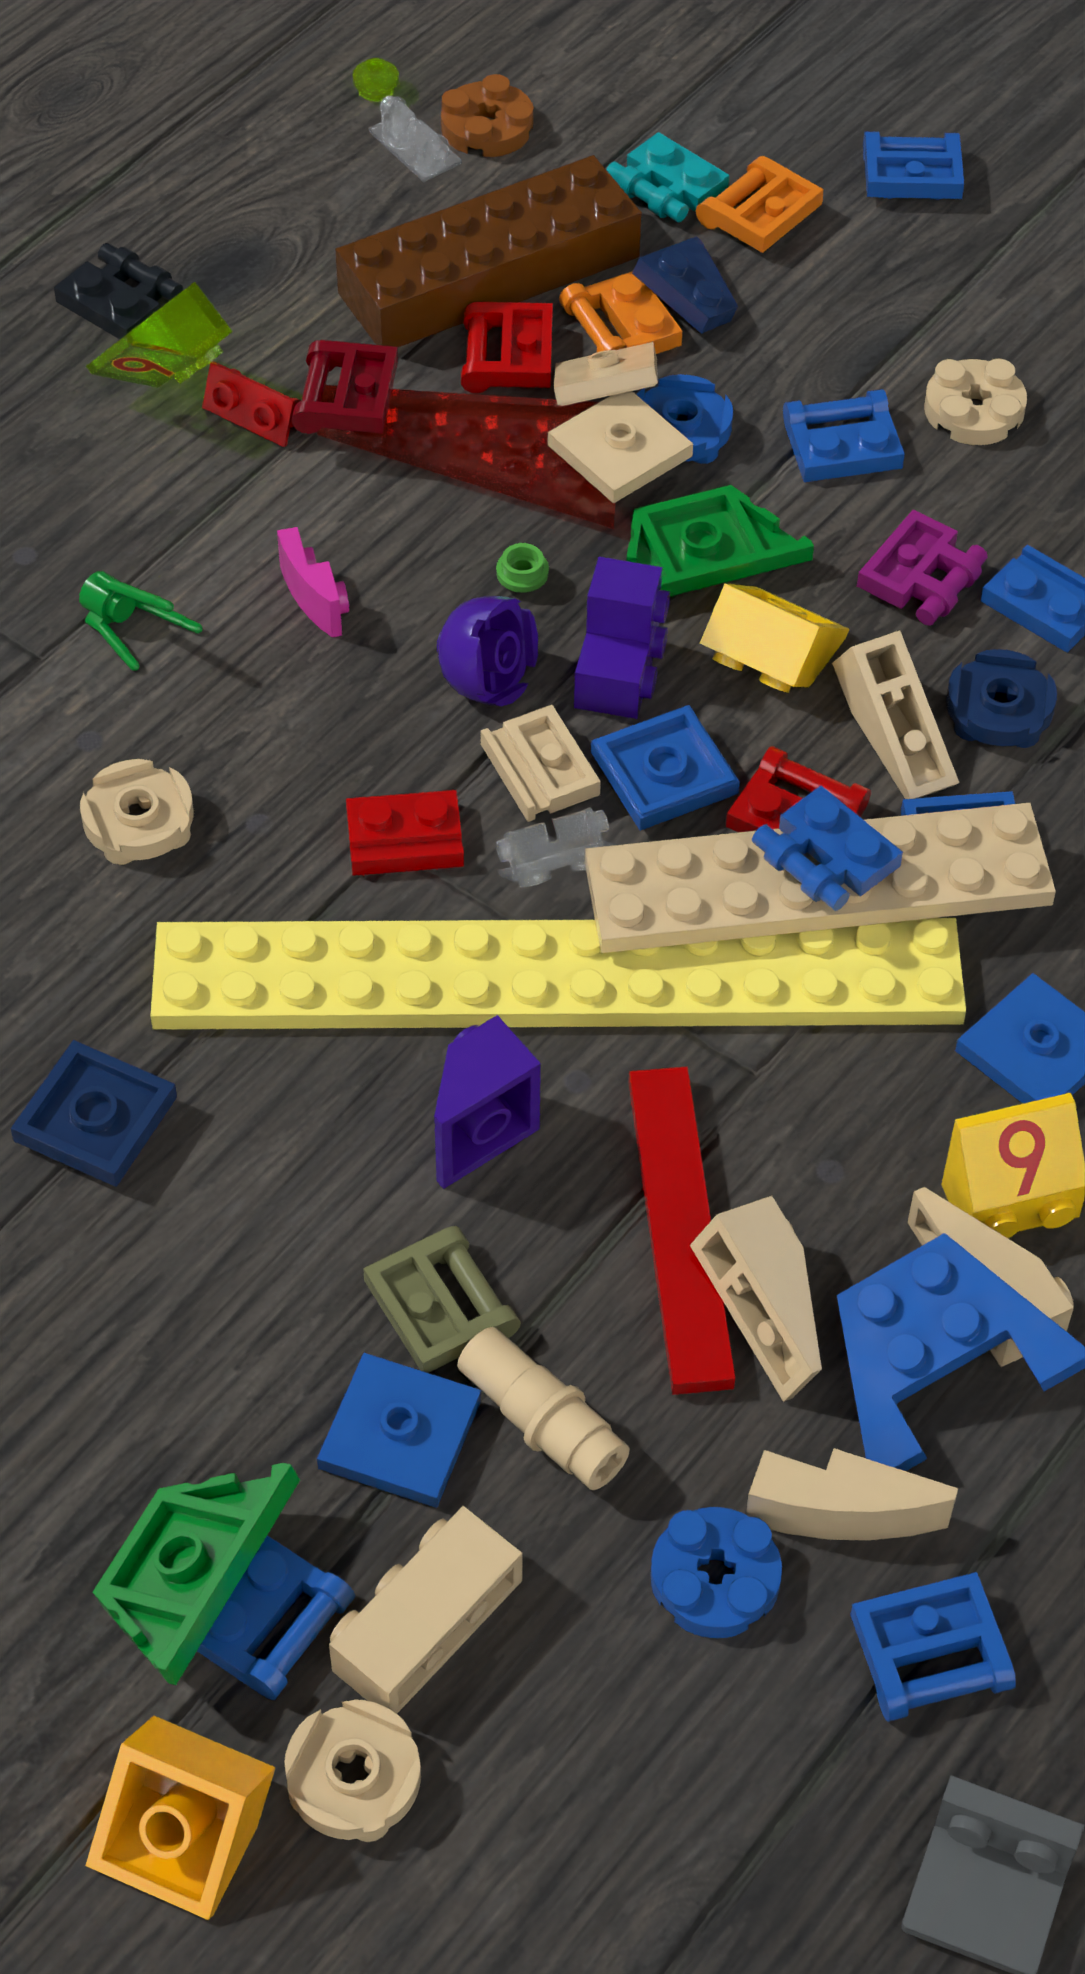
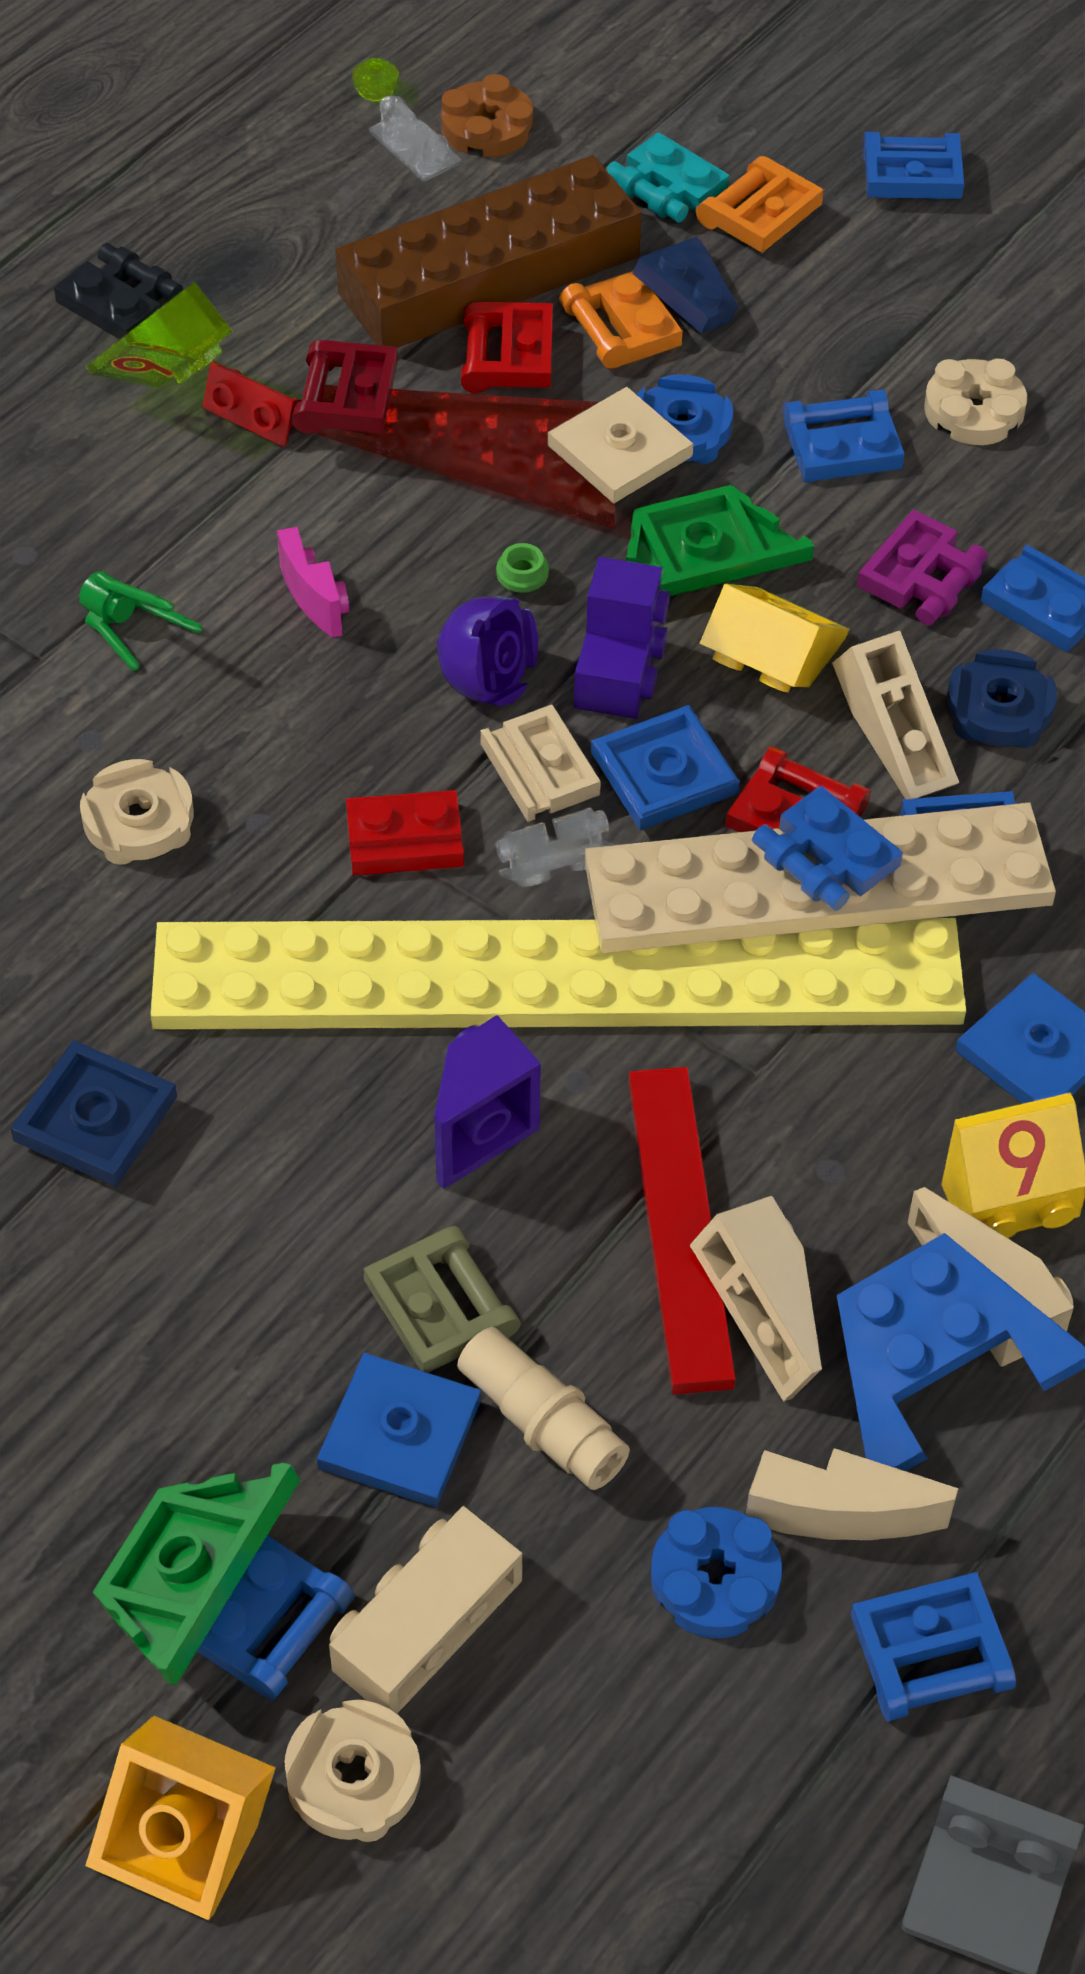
(605, 374): tan plate -> none

